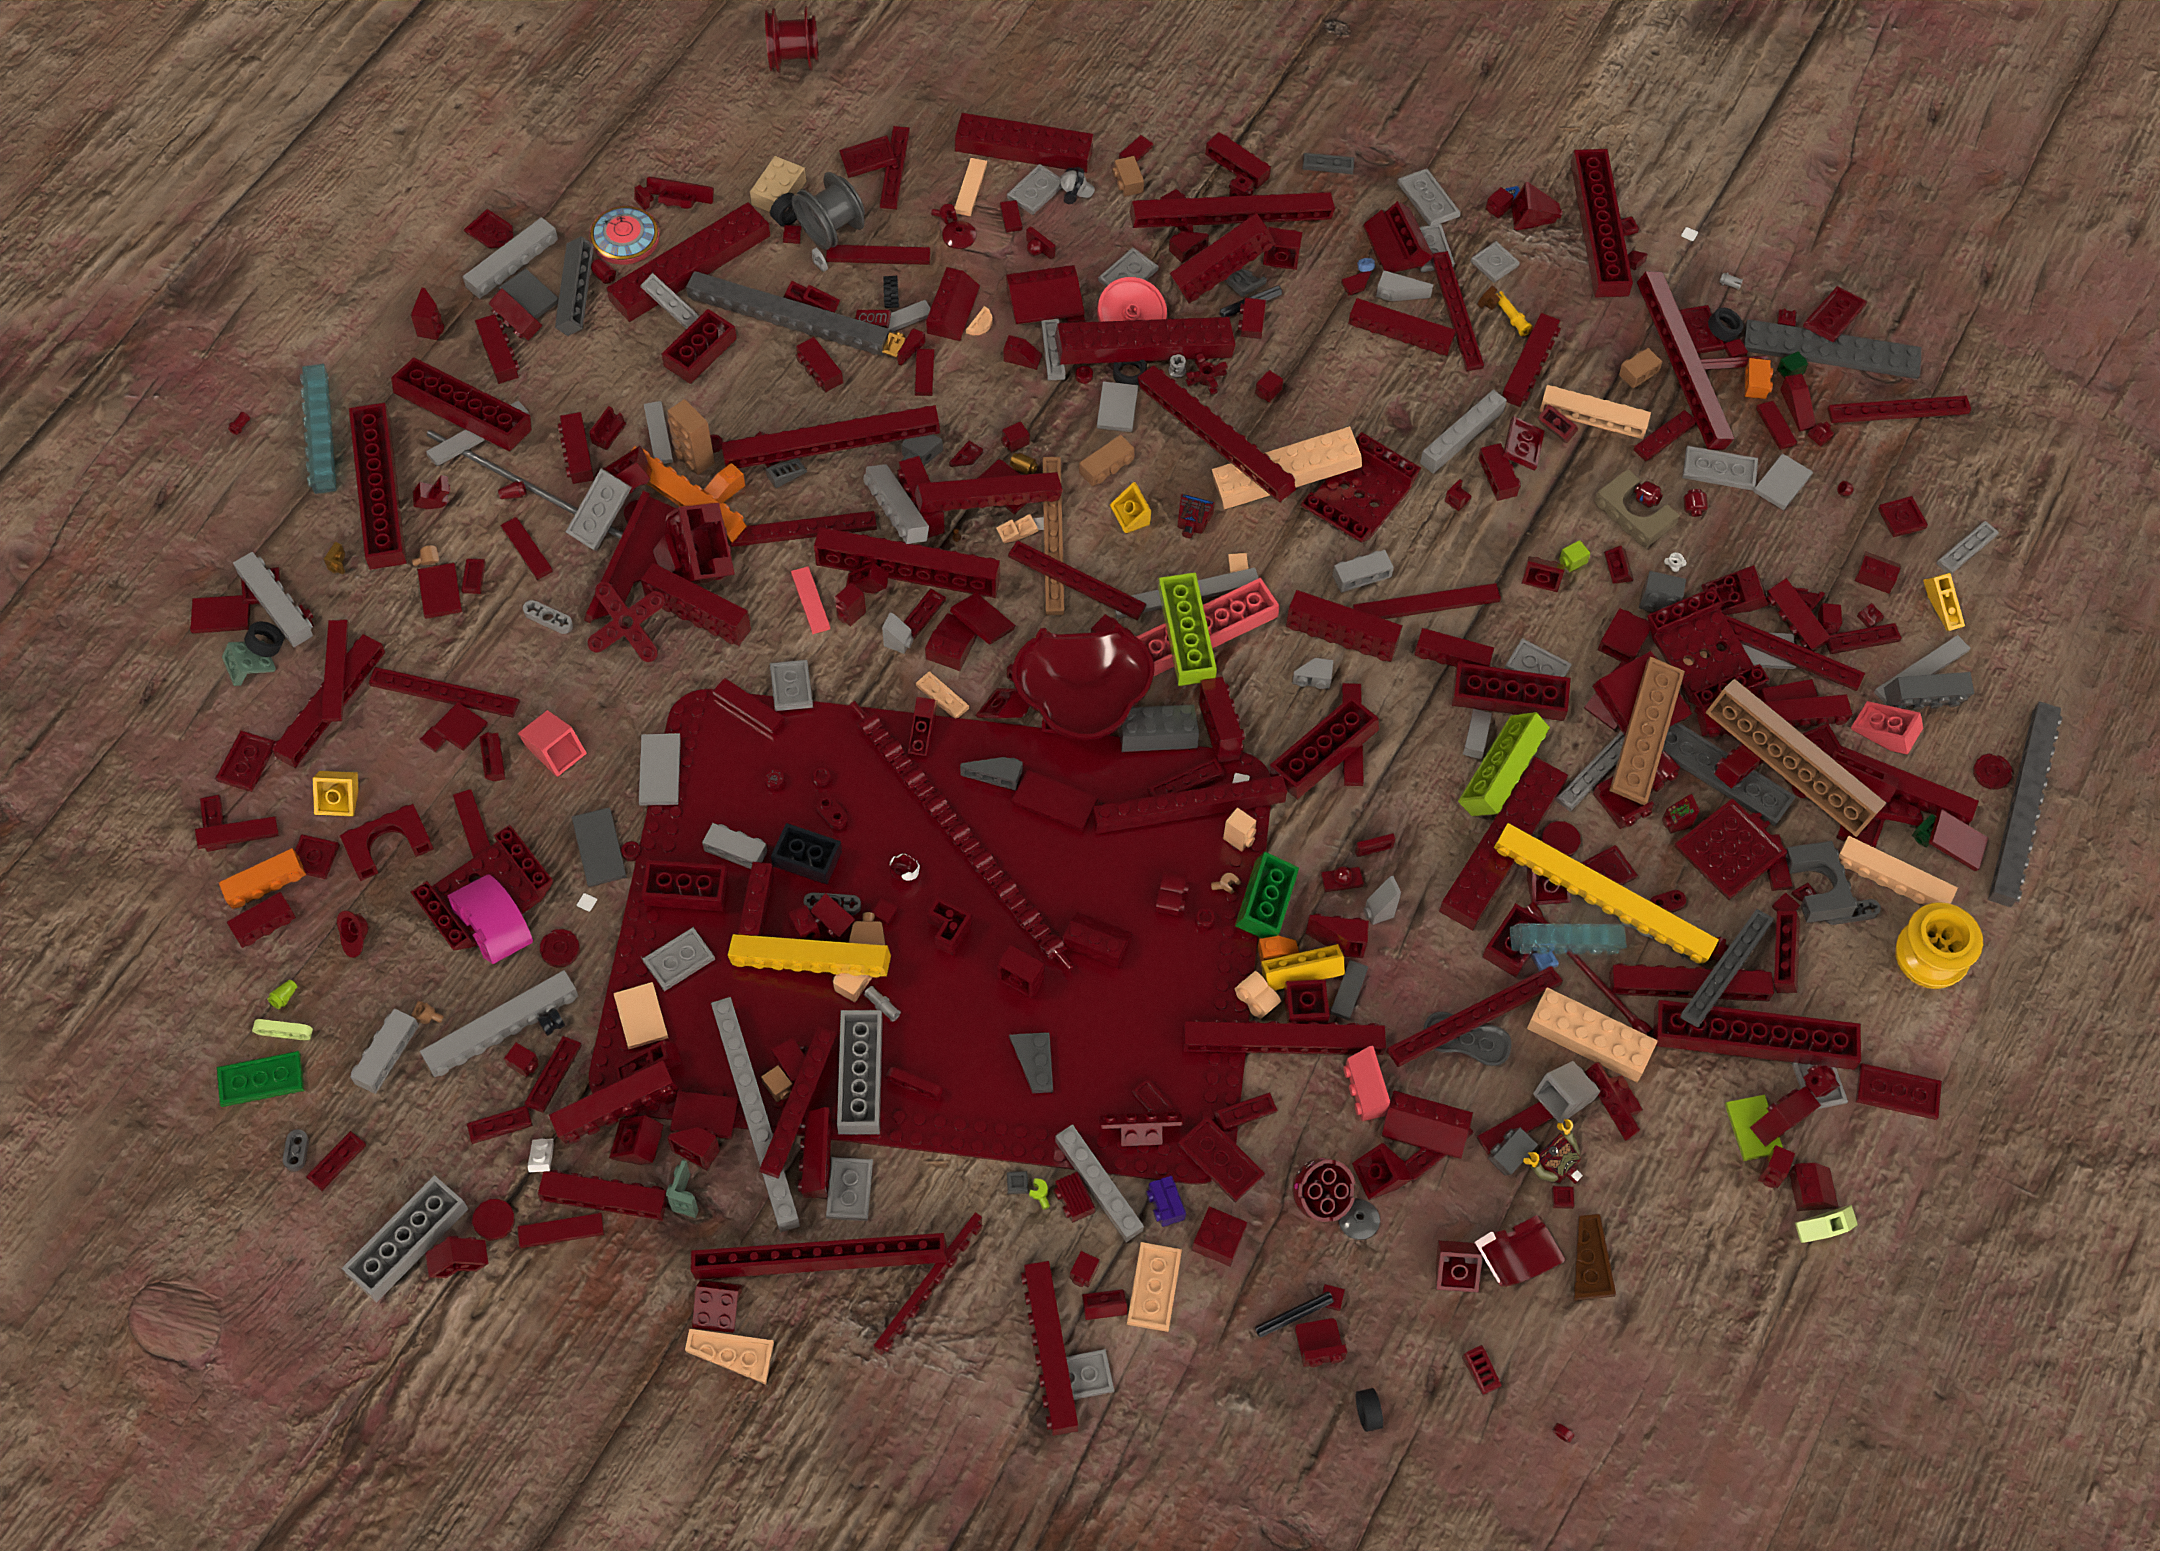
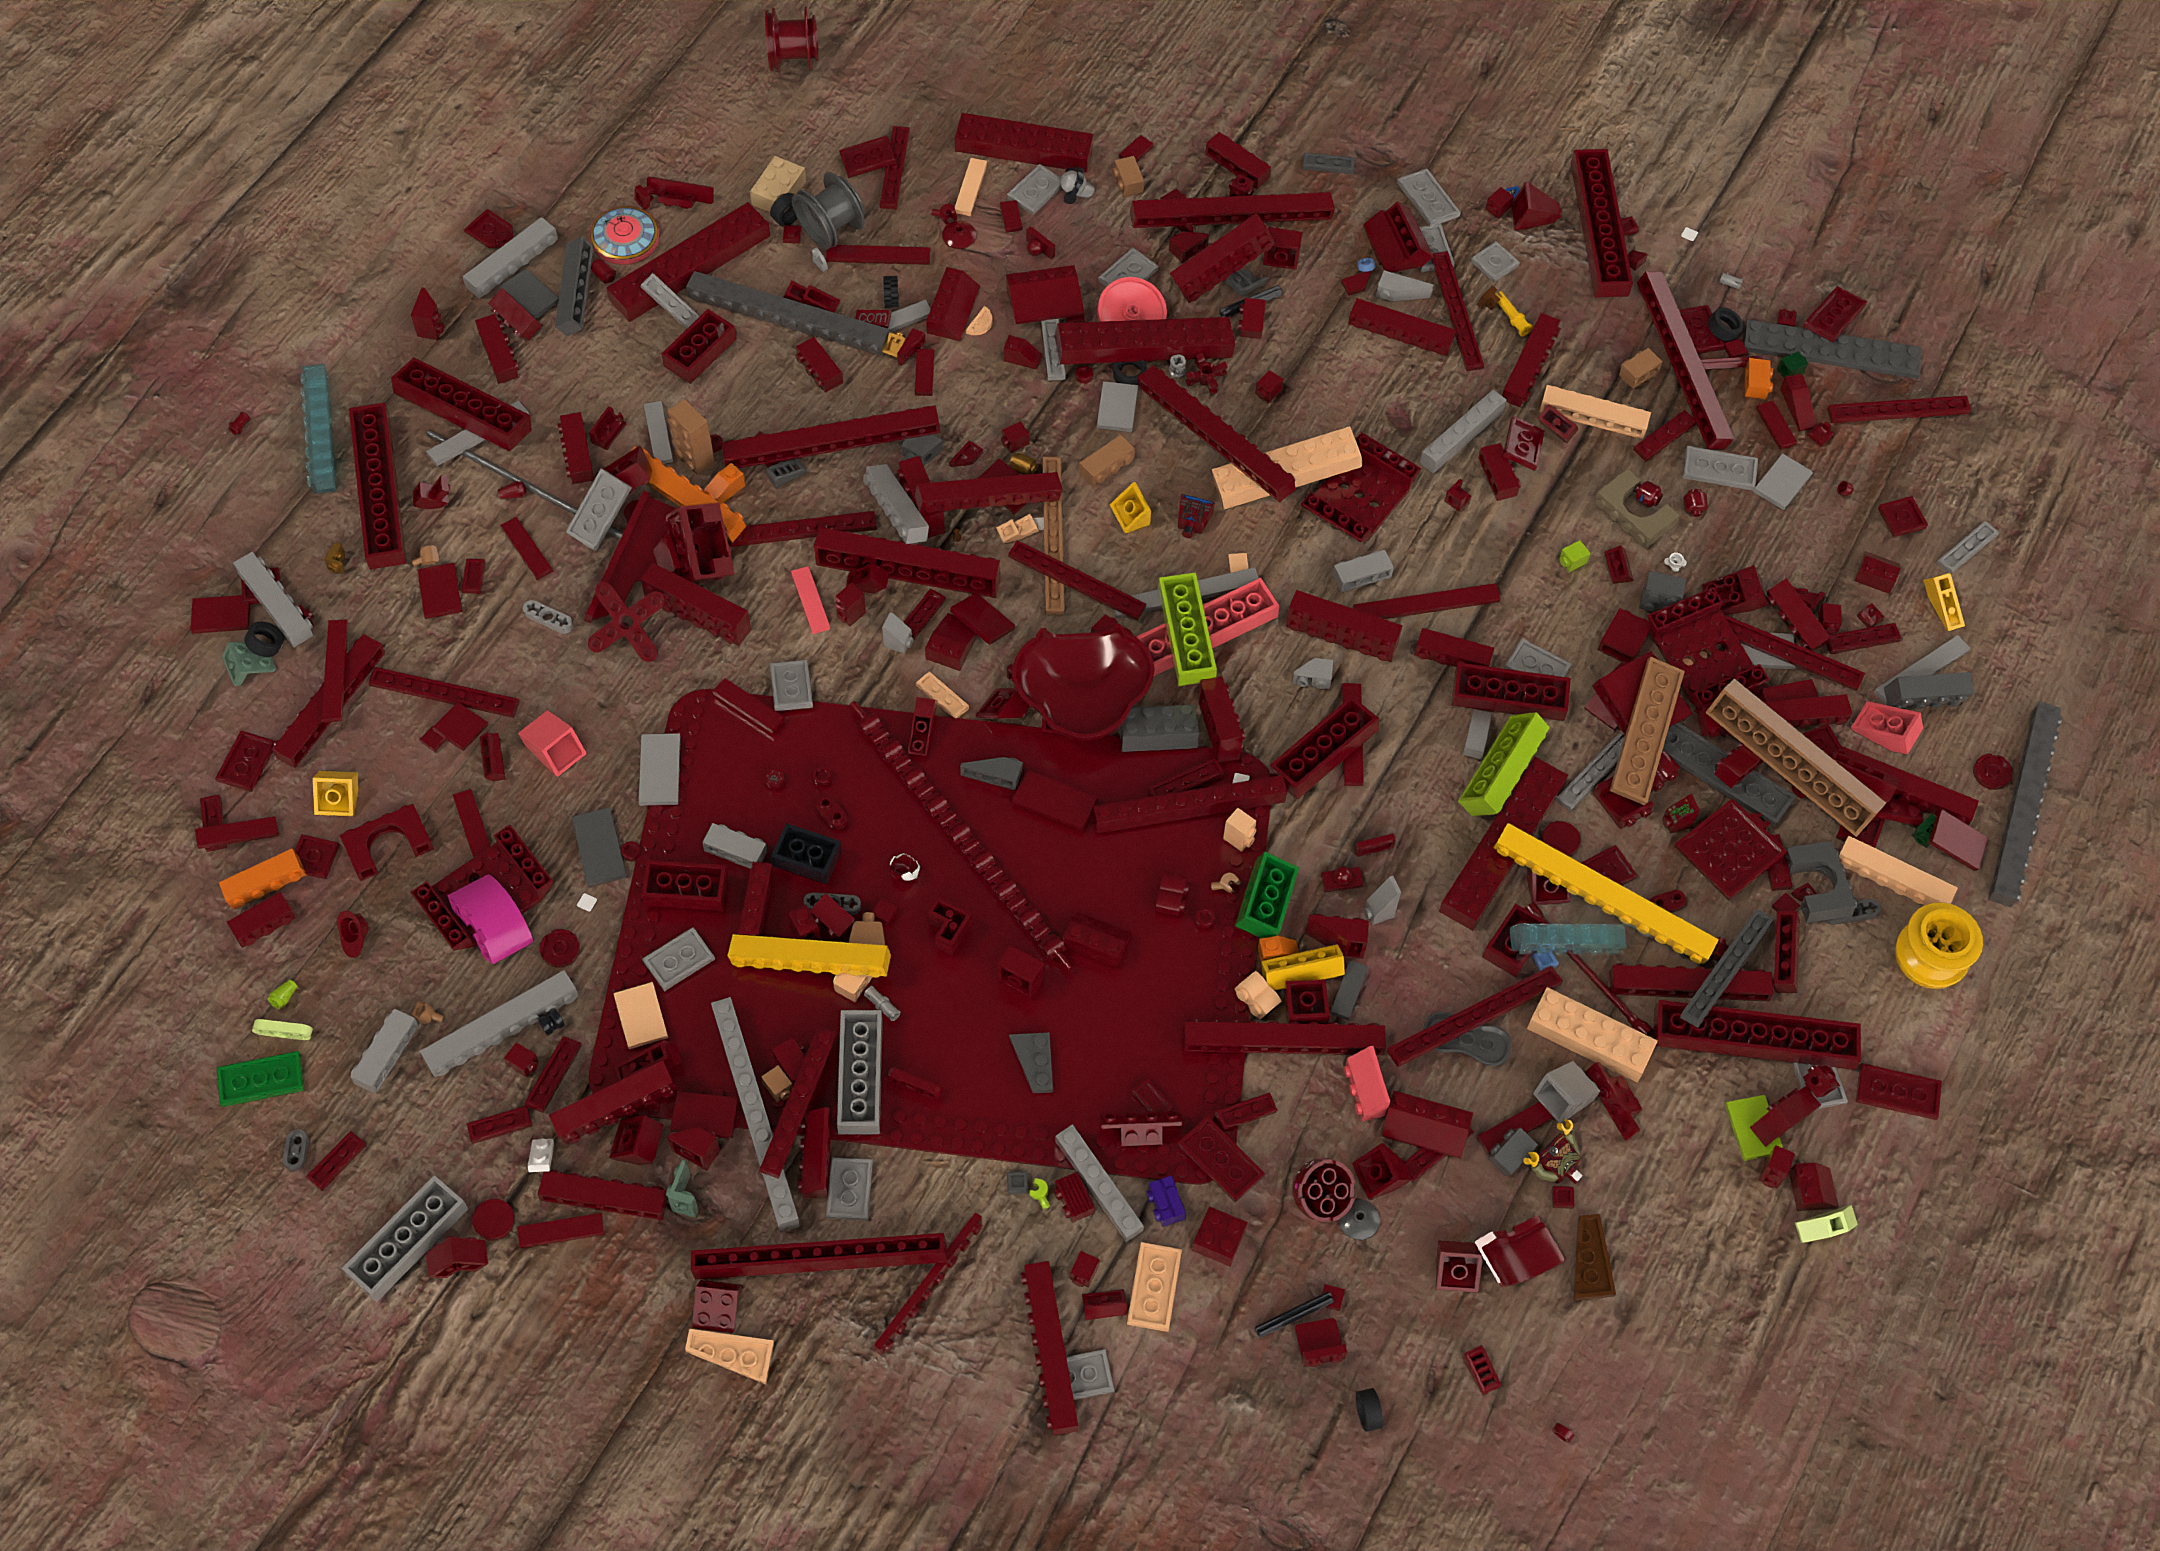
(1543, 574): dark red slope -> none

